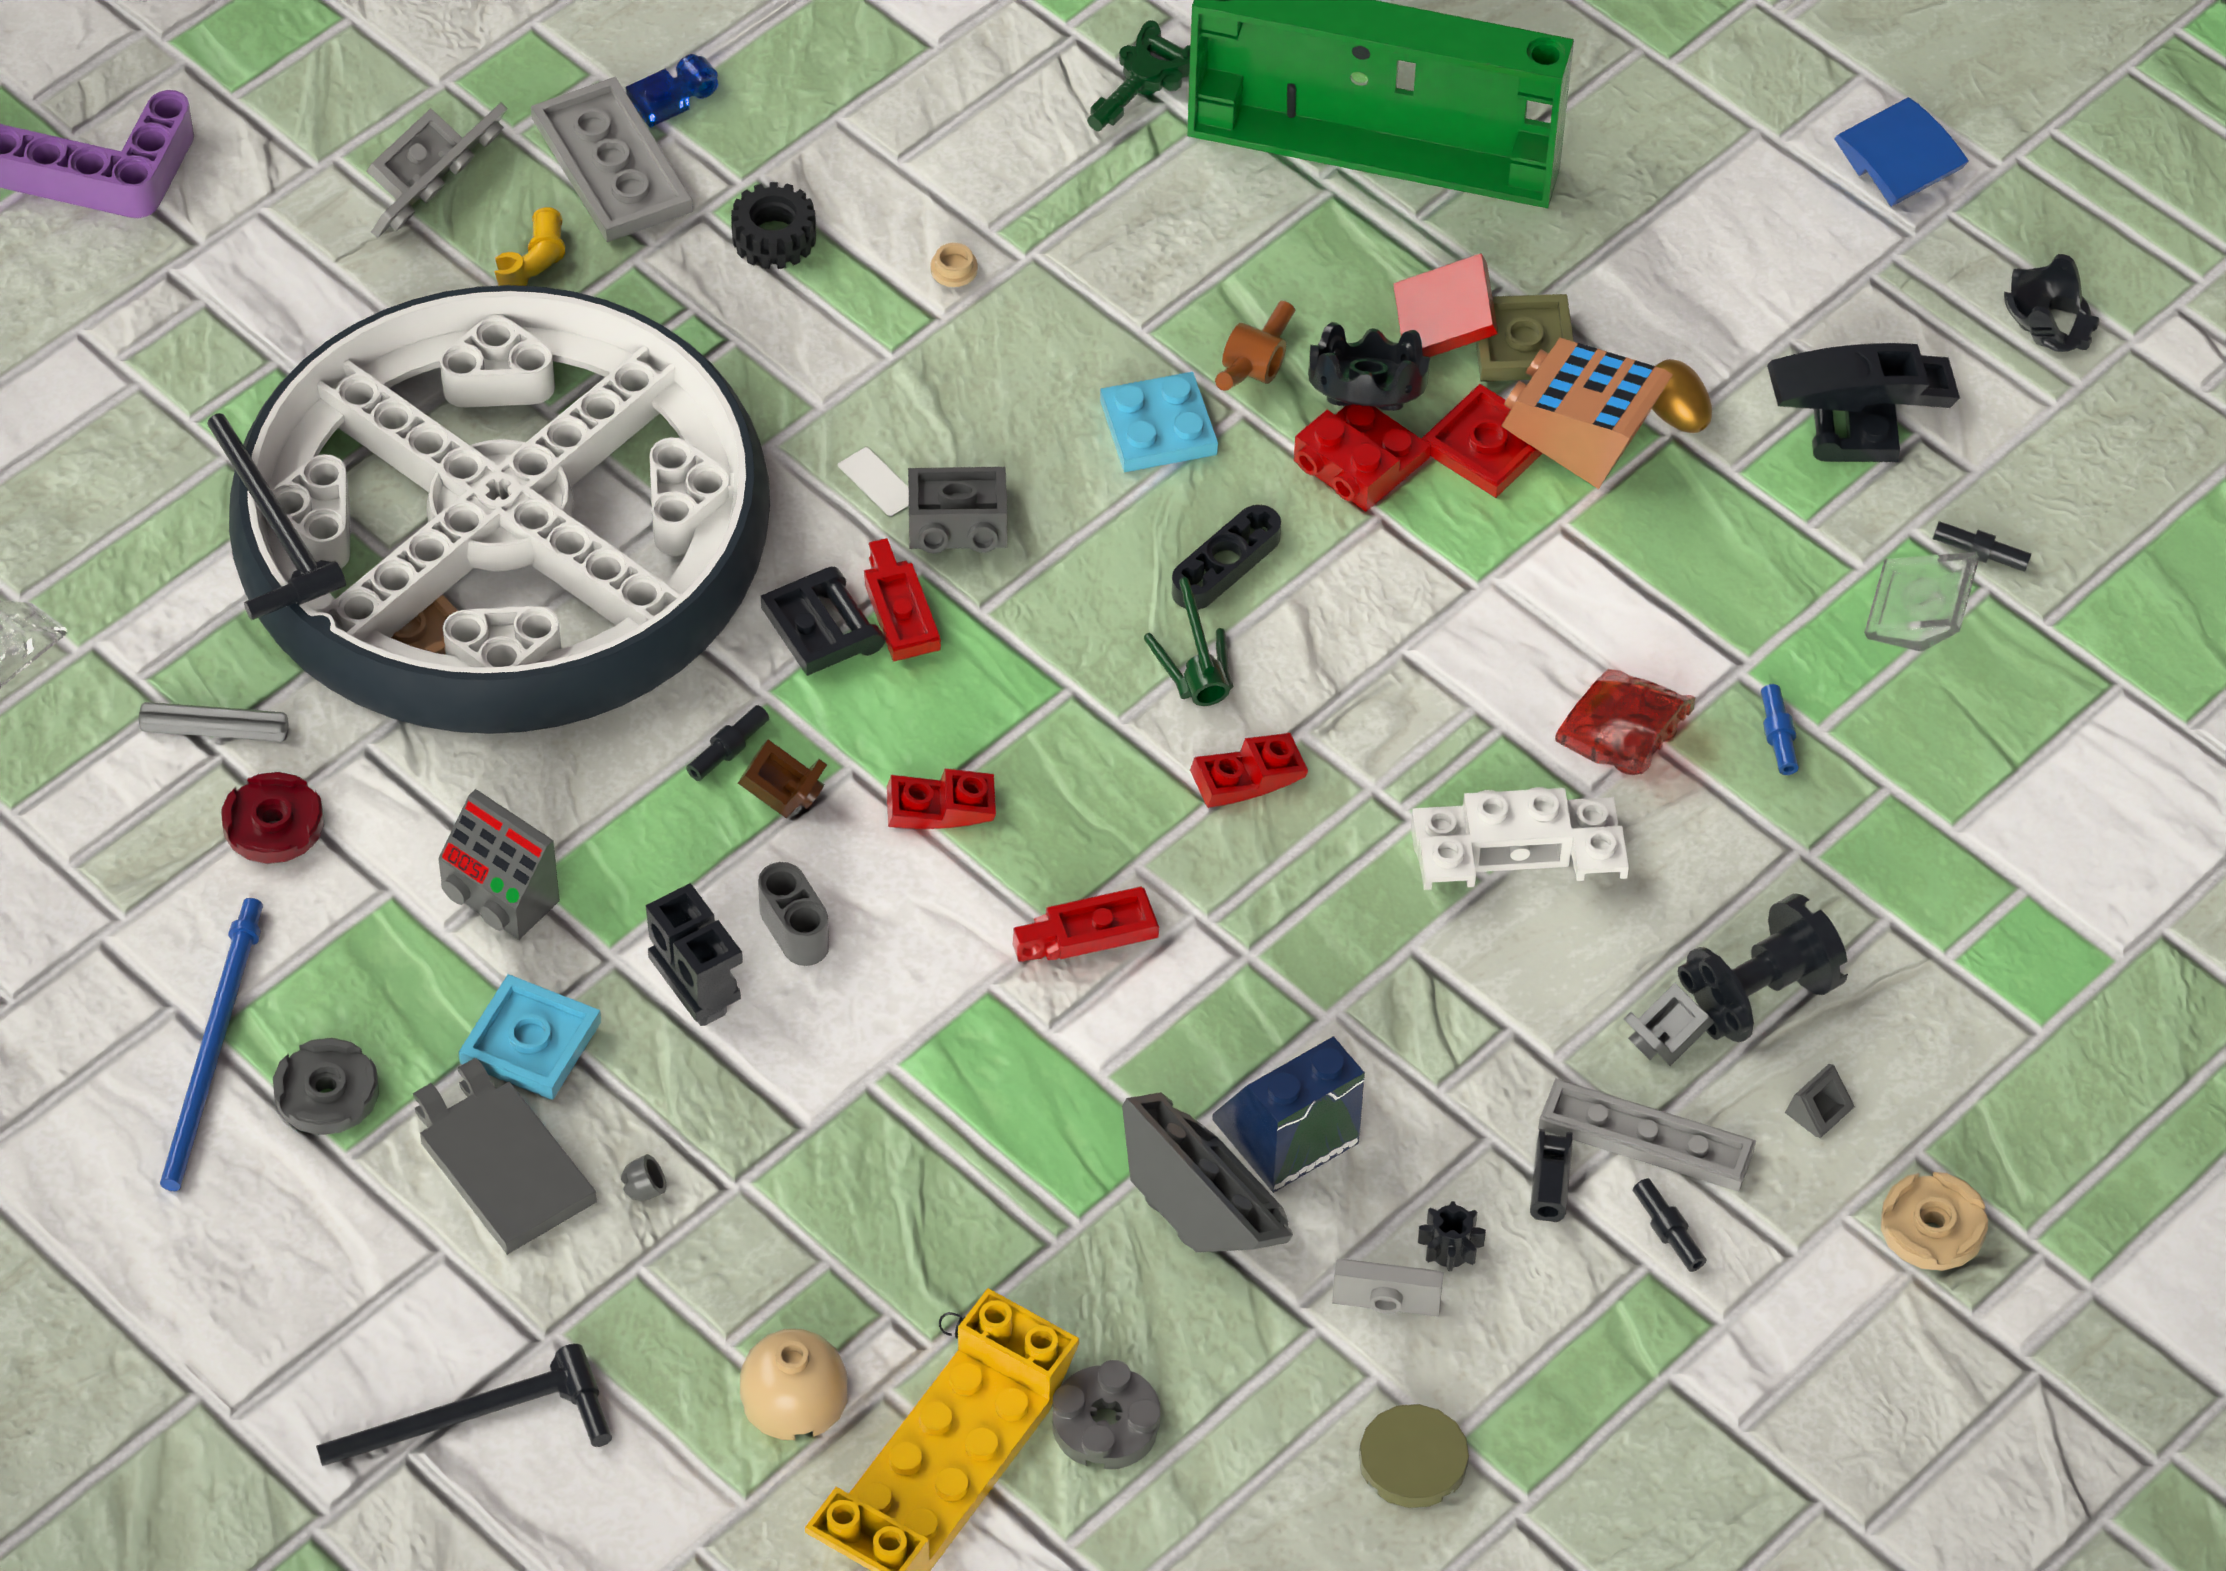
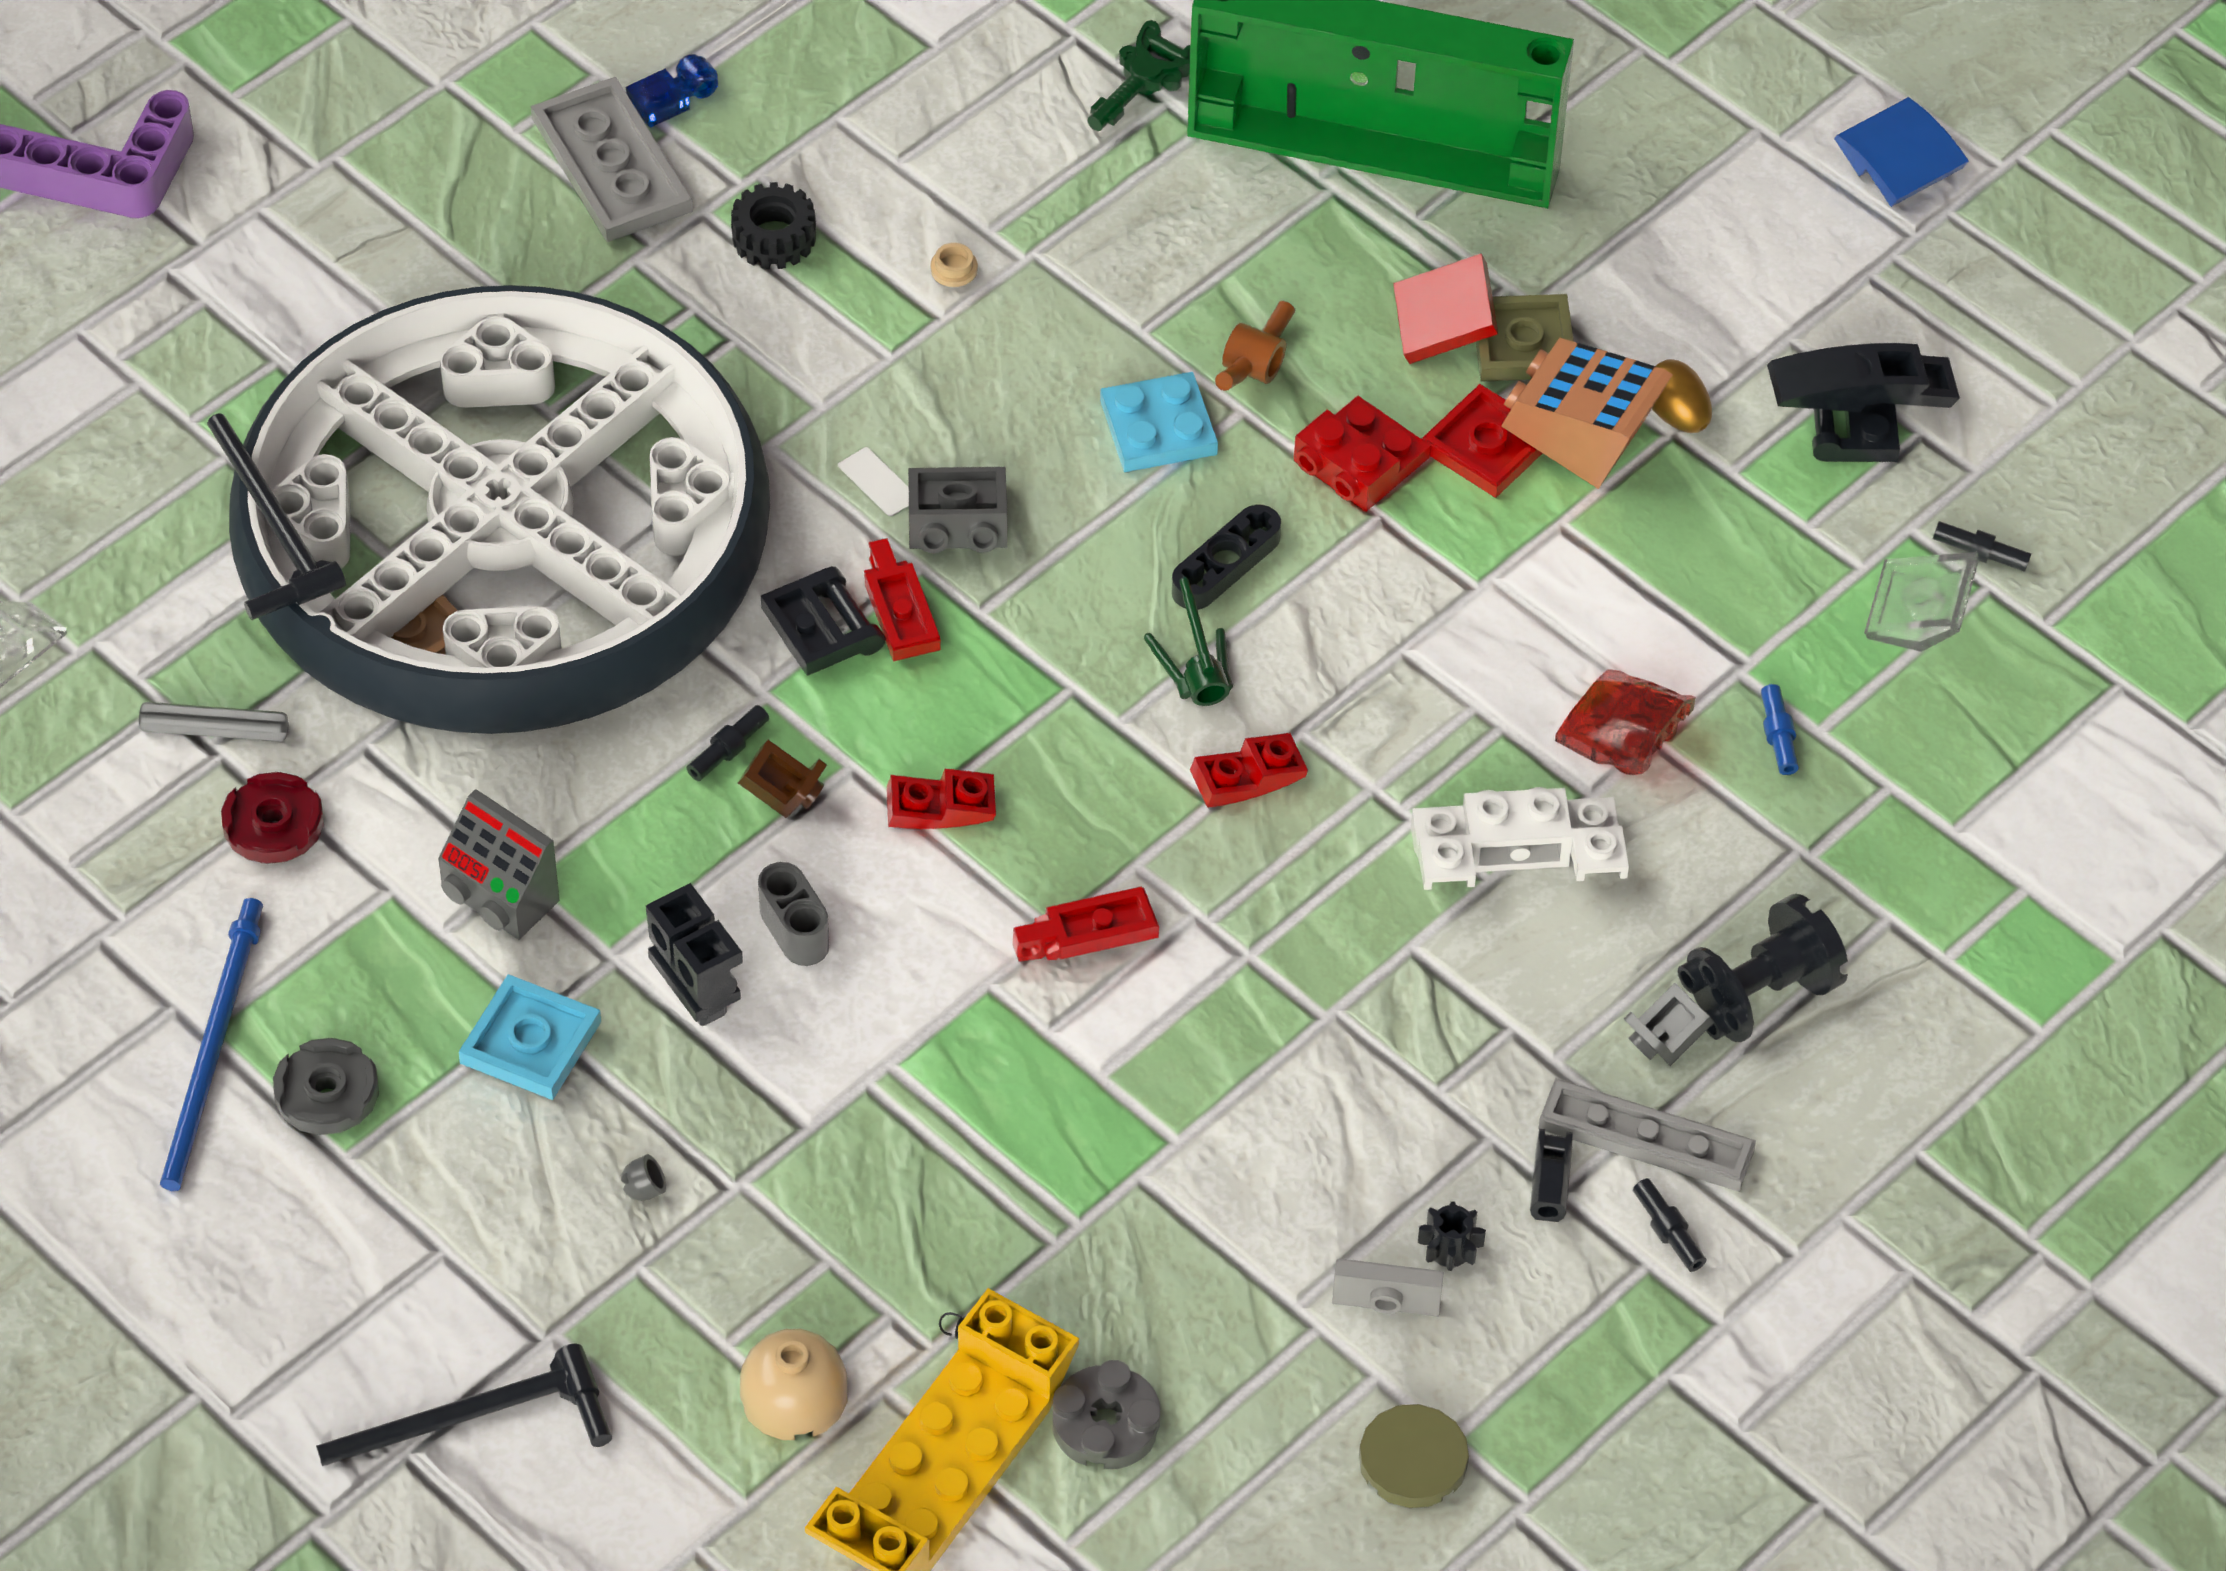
(422, 157): light grey bracket -> none
(501, 1159): dark grey tile -> none
(543, 250): yellow piece -> none
(1198, 1180): dark grey wedge -> none
(1297, 1114): dark blue slope -> none
(1368, 370): black plate -> none
(1821, 1102): dark grey slope -> none
(1936, 1200): tan plate -> none
(2049, 288): black helmet -> none

